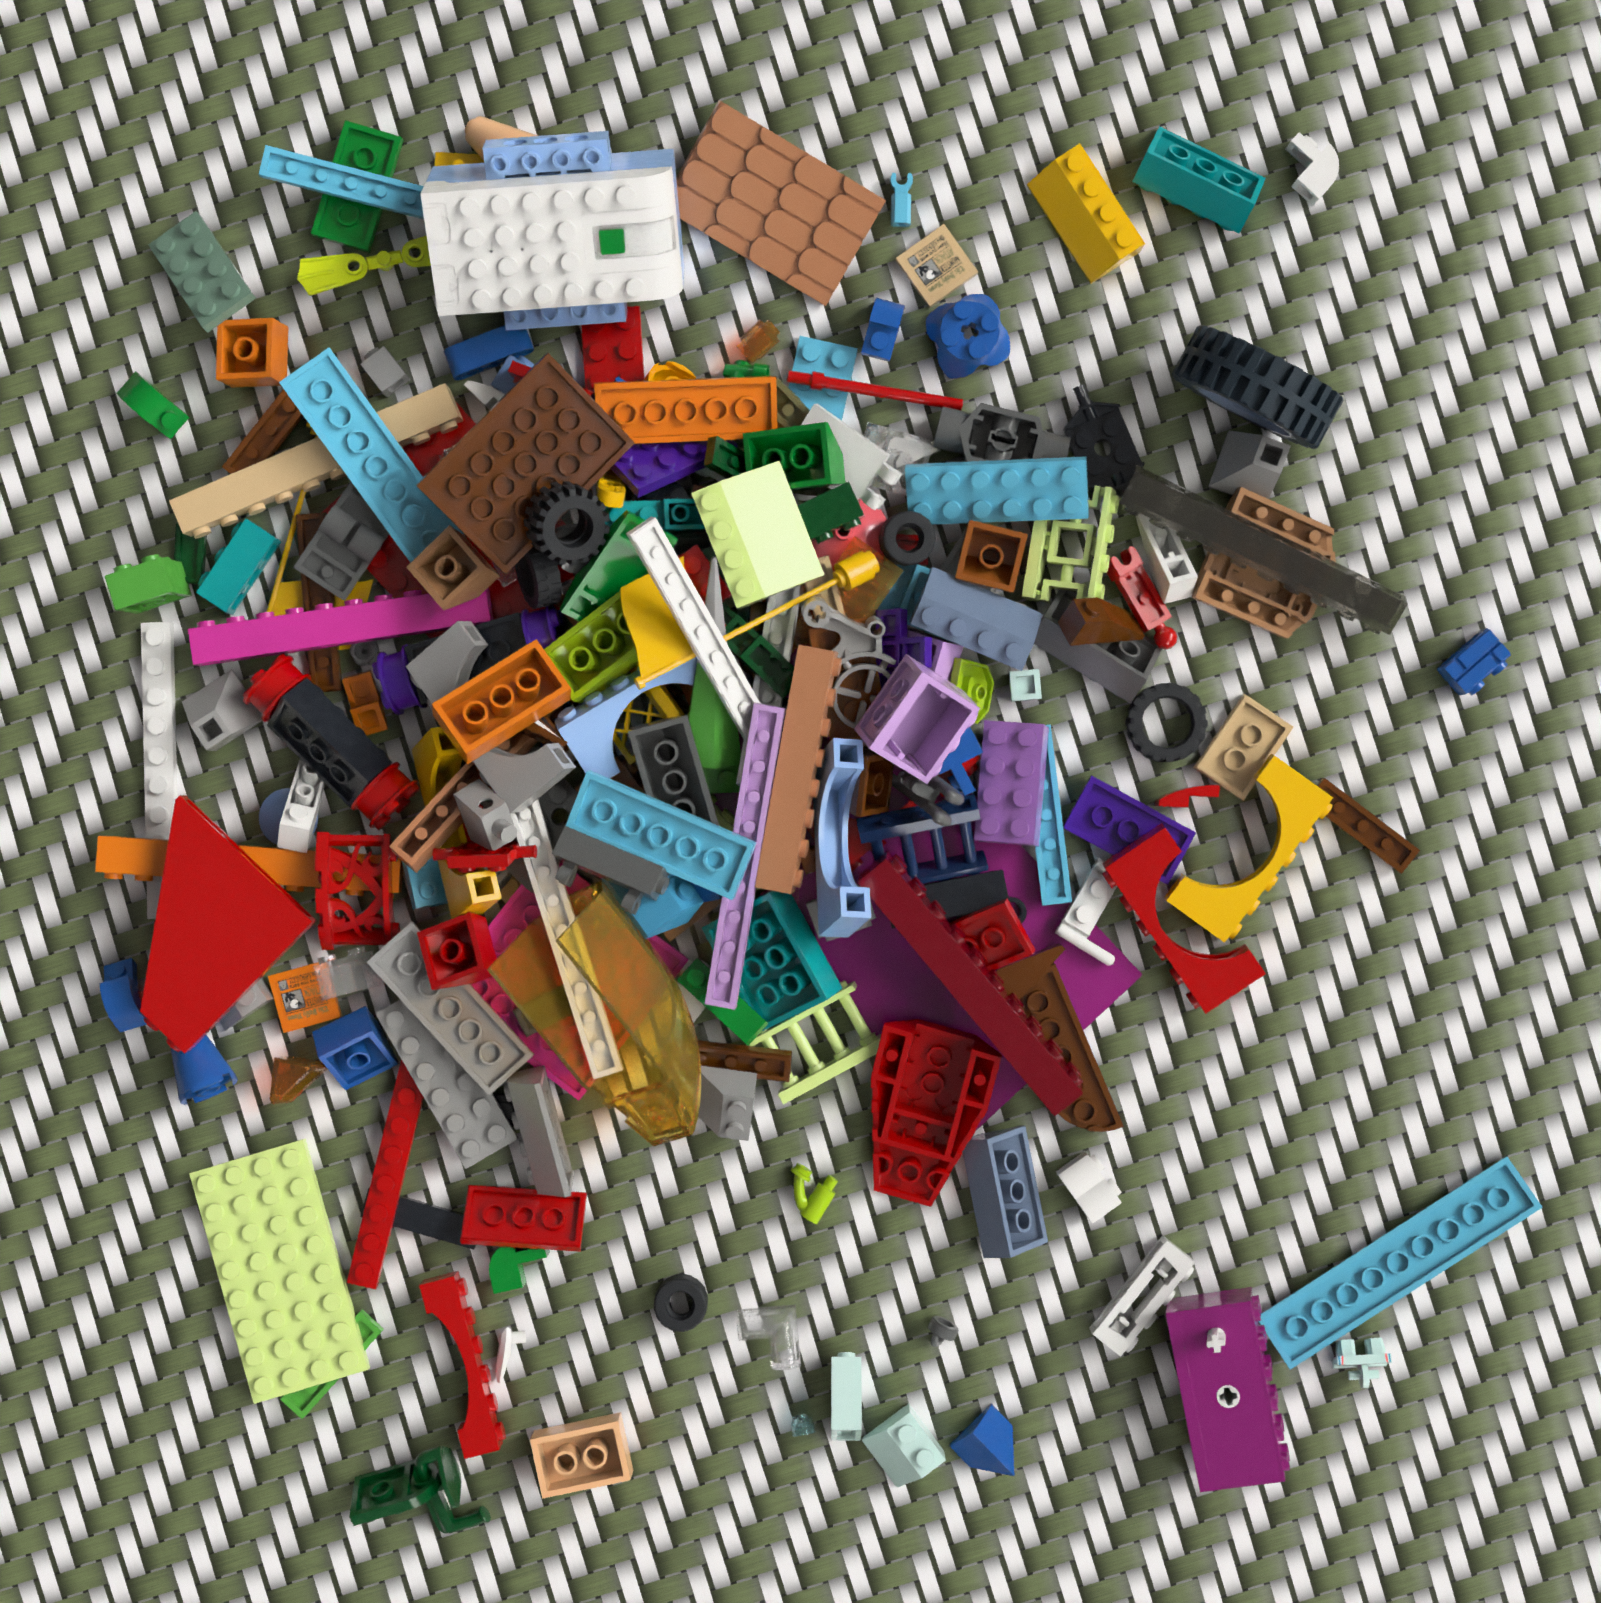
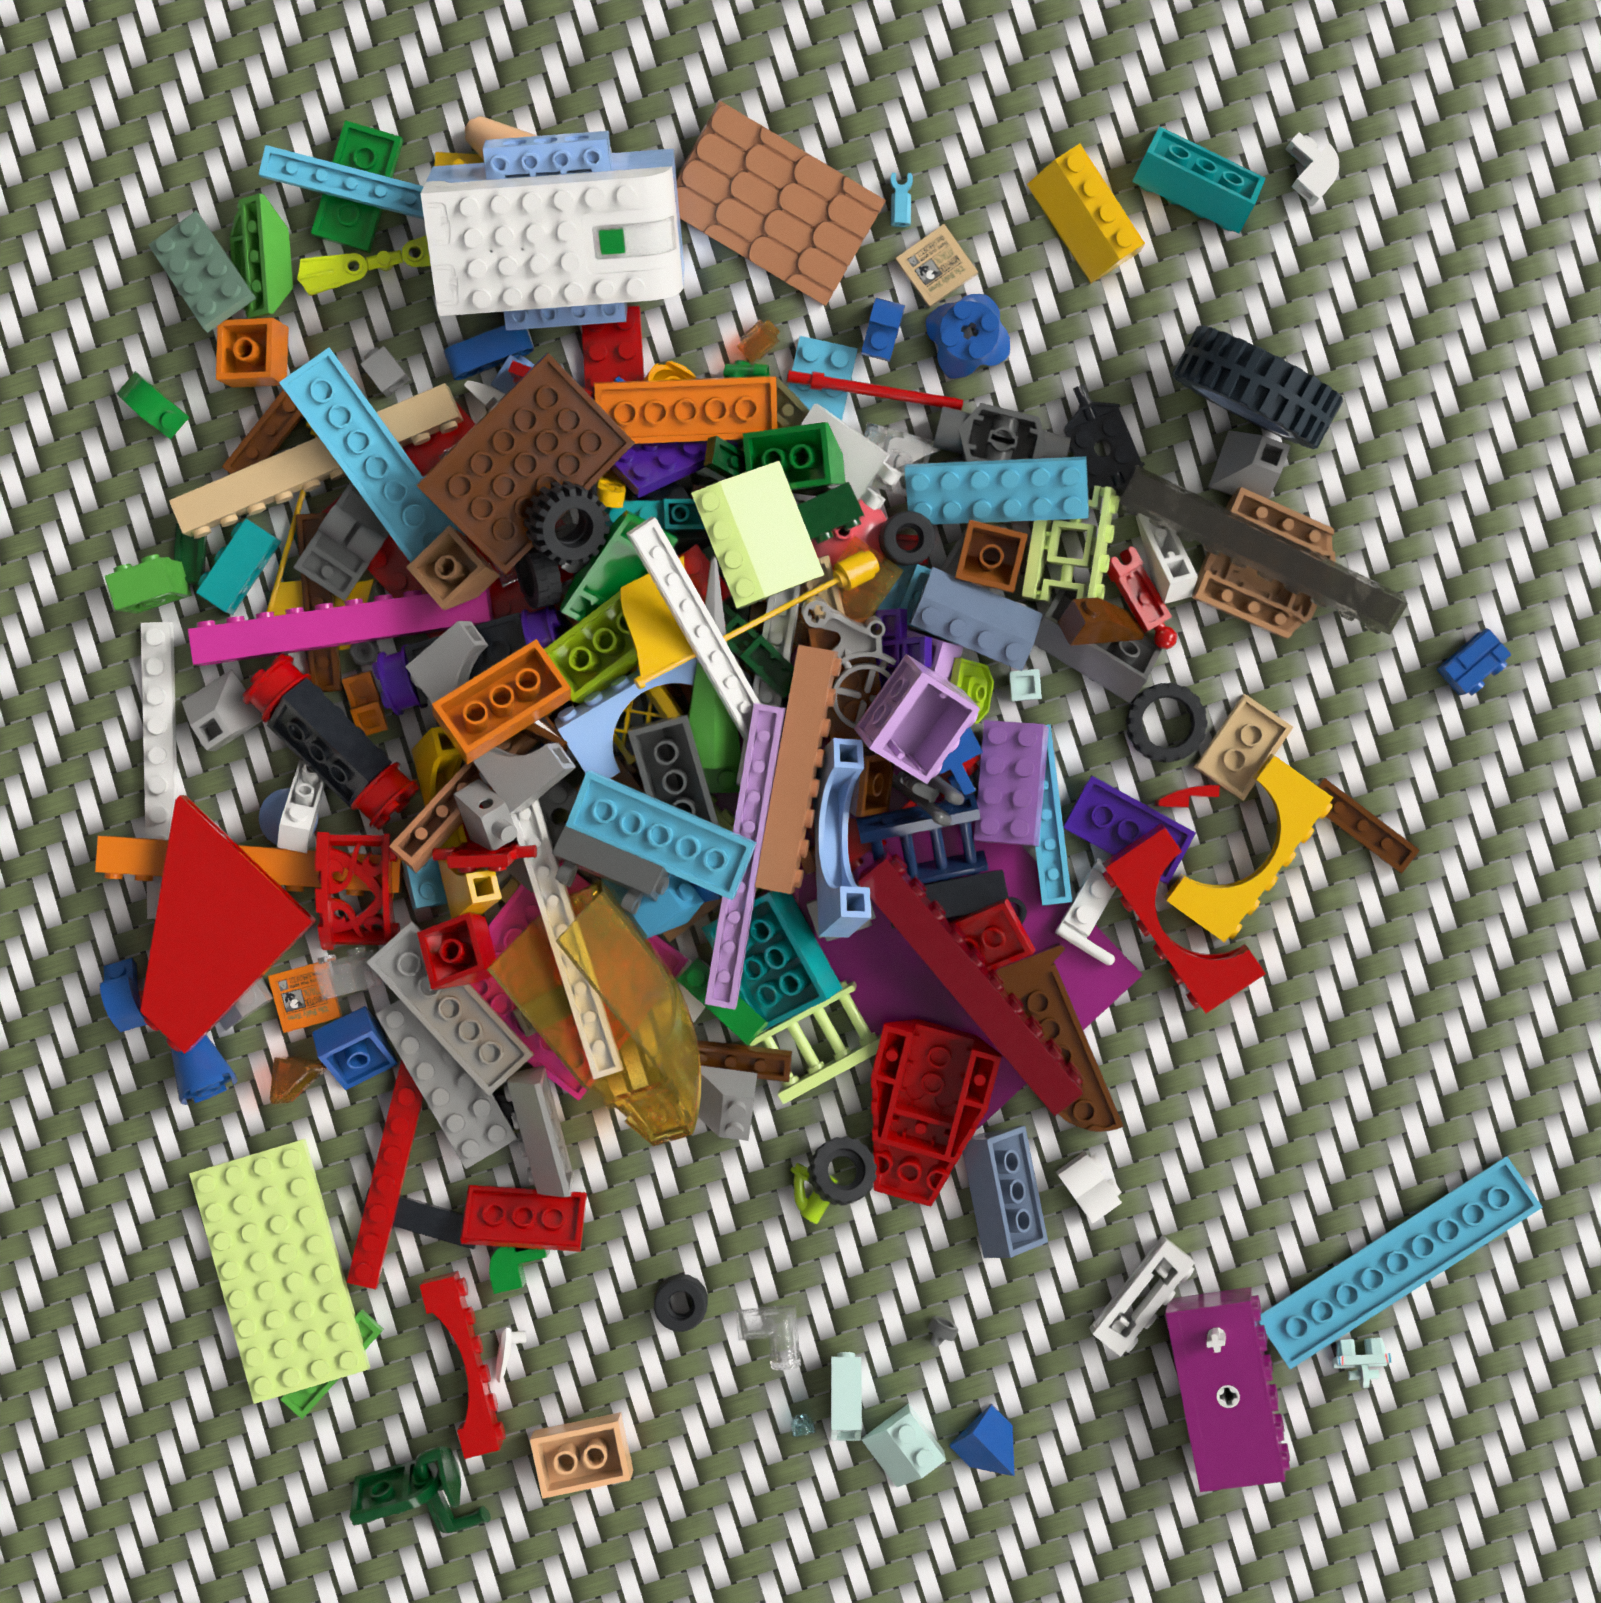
(261, 254): none -> bright green wedge
(858, 1155): none -> black tyre

